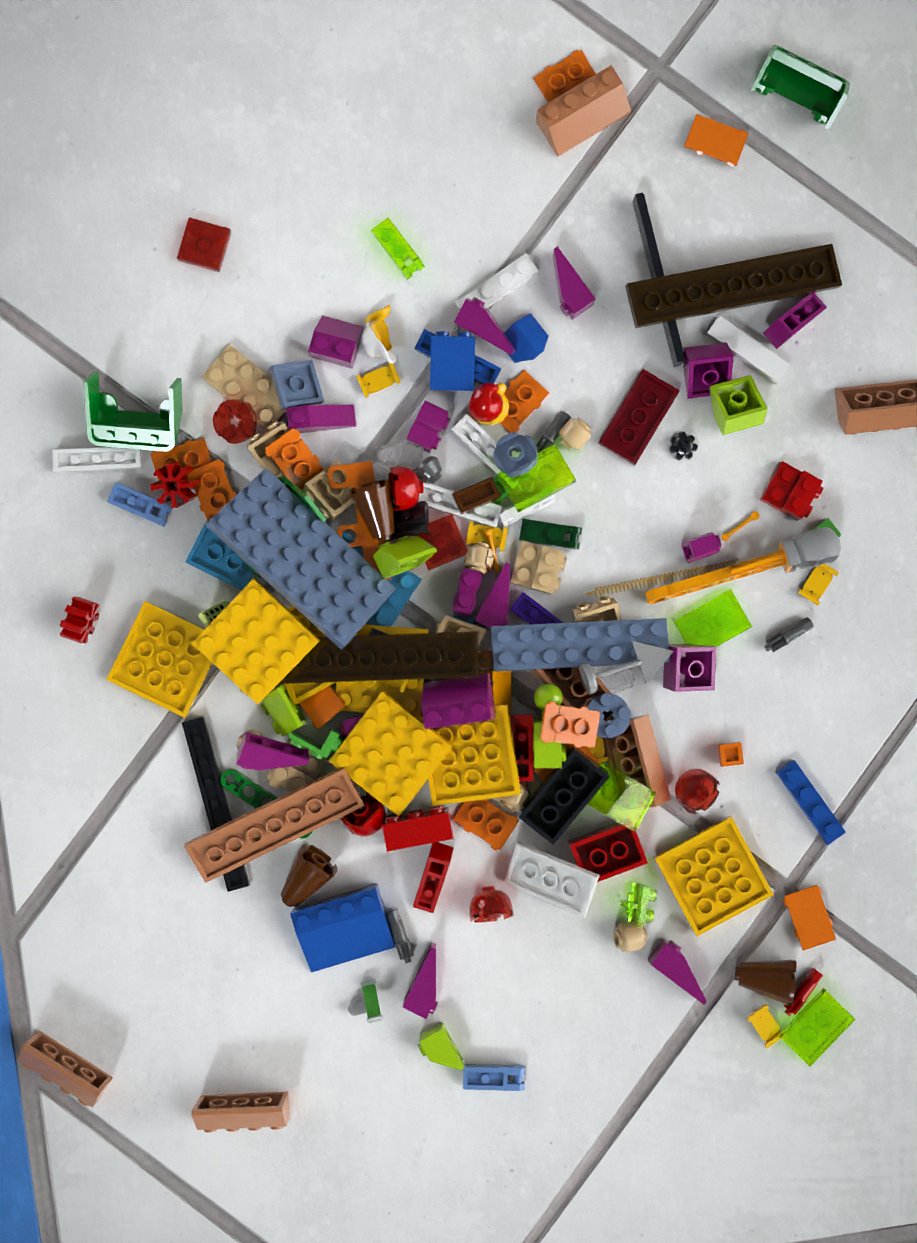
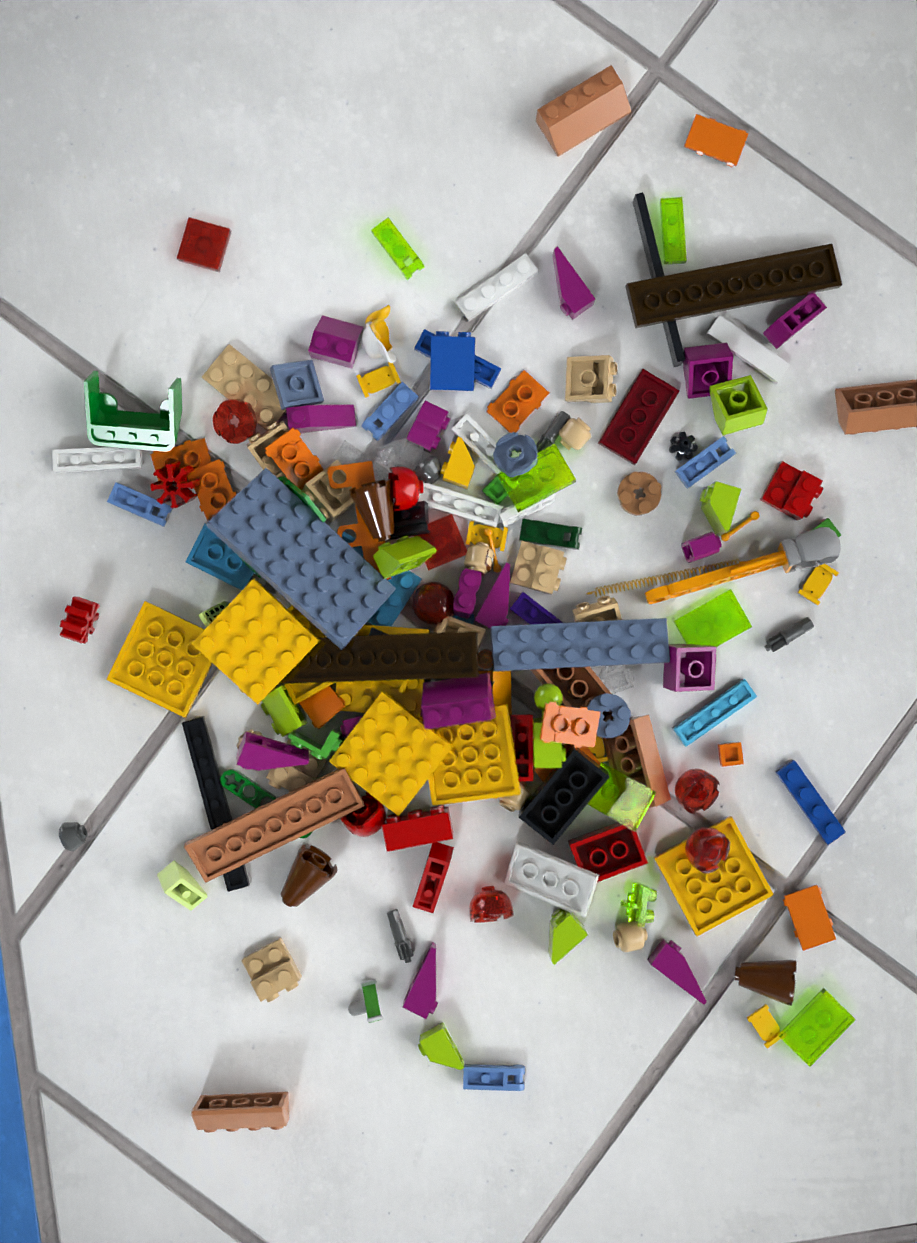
(64, 1068): nougat slope -> none
(72, 835): none -> dark grey cone
(181, 885): none -> yellowish green slope
(272, 970): none -> tan plate
(342, 928): blue slope -> none
(390, 411): none -> medium blue plate
(433, 602): none -> clear red cylinder
(460, 465): none -> yellow slope
(476, 495): reddish brown tile -> none
(480, 321): magenta slope -> none
(486, 822): orange piece -> none
(489, 404): red piece -> none
(527, 339): blue slope -> none
(564, 75): orange piece -> none
(564, 934): none -> lime slope
(590, 379): none -> tan plate
(643, 505): none -> medium nougat plate
(648, 658): light grey piece -> none
(673, 230): none -> clear neon green tile
(704, 462): none -> medium blue plate
(706, 849): none -> clear red cylinder
(714, 712): none -> medium azure tile
(719, 505): none -> lime slope
(803, 84): green windscreen -> none
(803, 991): red piece -> none

